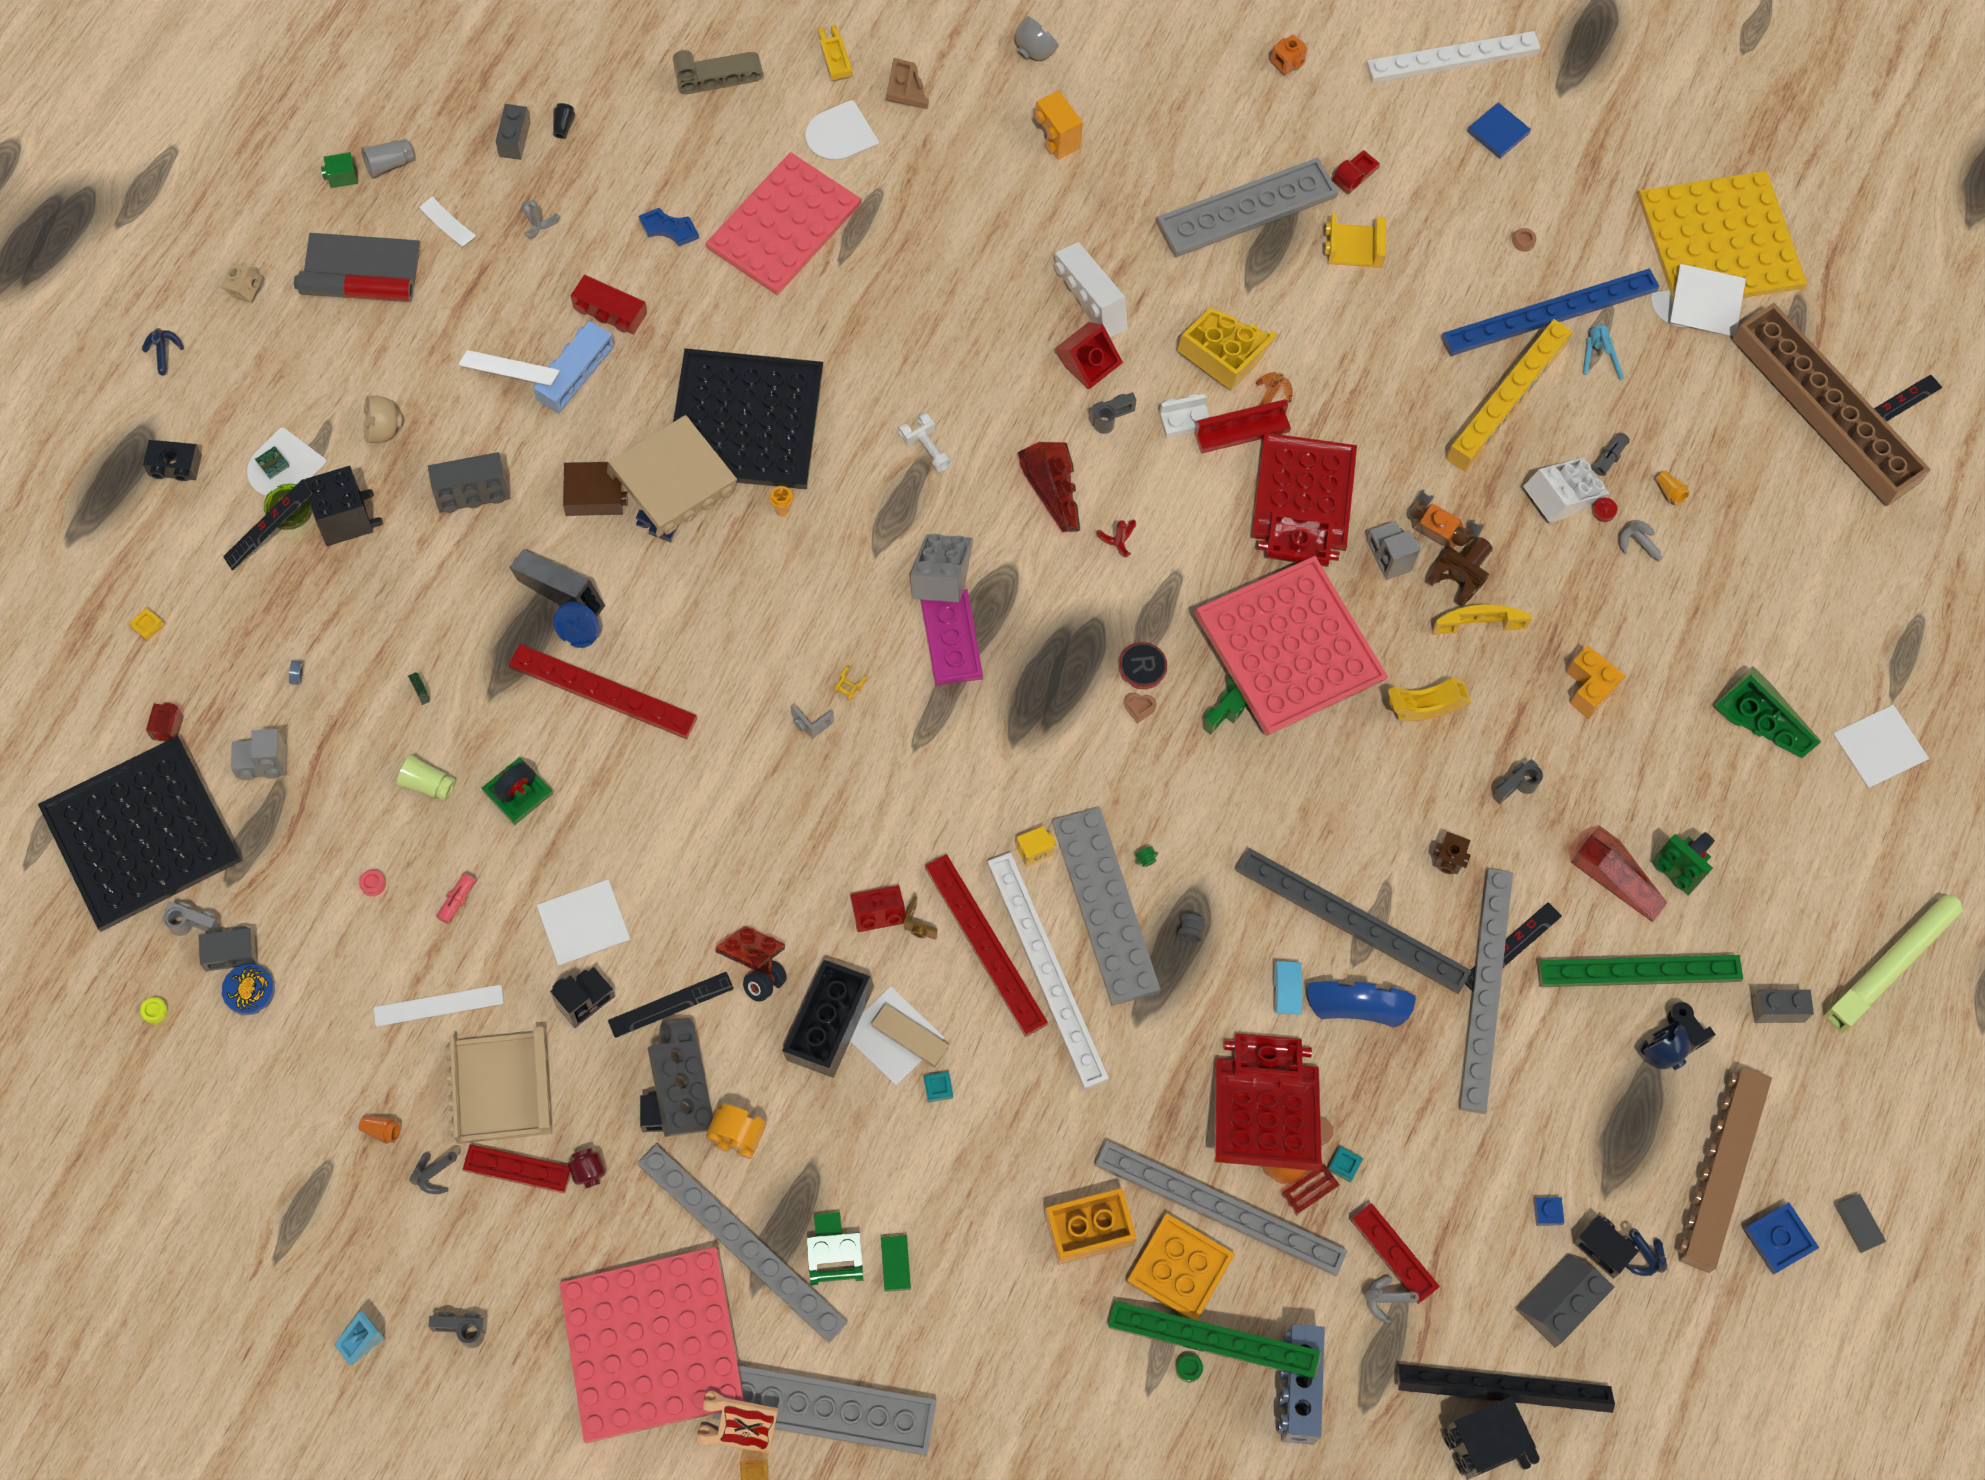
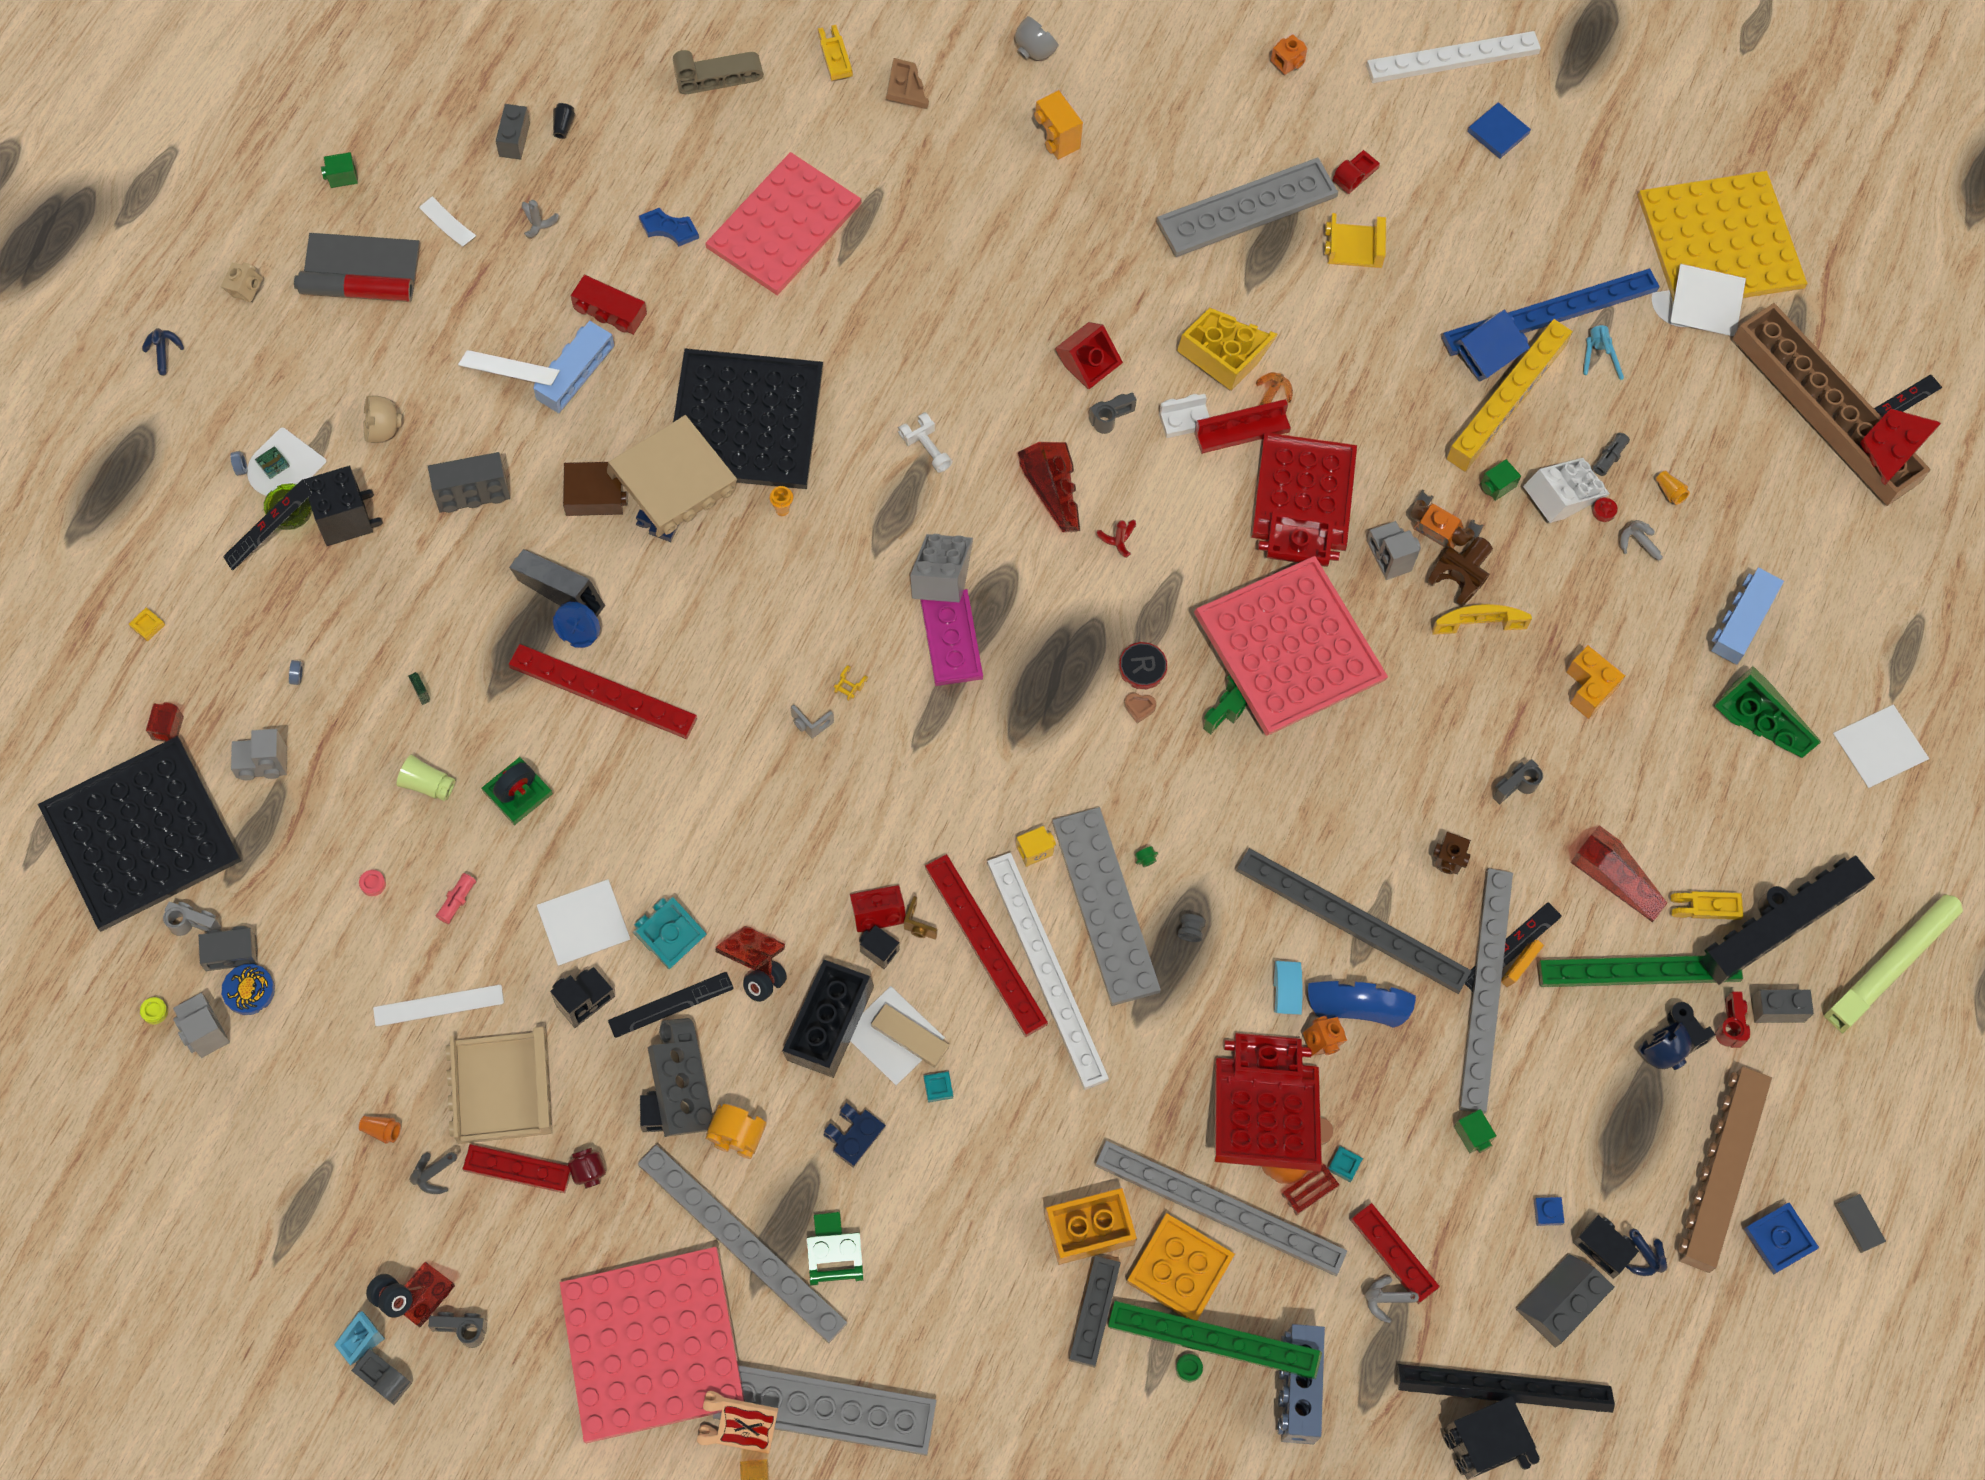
(162, 452): black brick -> none
(199, 1026): none -> light grey brick
(238, 463): none -> sand blue tile
(381, 1377): none -> dark grey plate
(386, 156): light grey plant -> none
(414, 1300): none -> plate
(668, 931): none -> teal plate
(839, 132): white sticker -> none
(859, 1137): none -> dark blue plate
(879, 946): none -> black brick
(895, 1263): green tile -> none
(1092, 288): white wedge -> none
(1094, 1311): none -> dark grey plate
(1325, 1036): none -> orange brick
(1429, 702): yellow arch -> none
(1475, 1132): none -> green brick
(1492, 345): none -> blue brick
(1500, 480): none -> green brick
(1521, 963): none -> light orange tile
(1524, 239): nougat tile -> none
(1685, 861): green plate -> none
(1709, 905): none -> yellow hinge
(1736, 1020): none -> red plate
(1747, 615): none -> light blue brick
(1784, 917): none -> black hinge
(1896, 441): none -> red wing

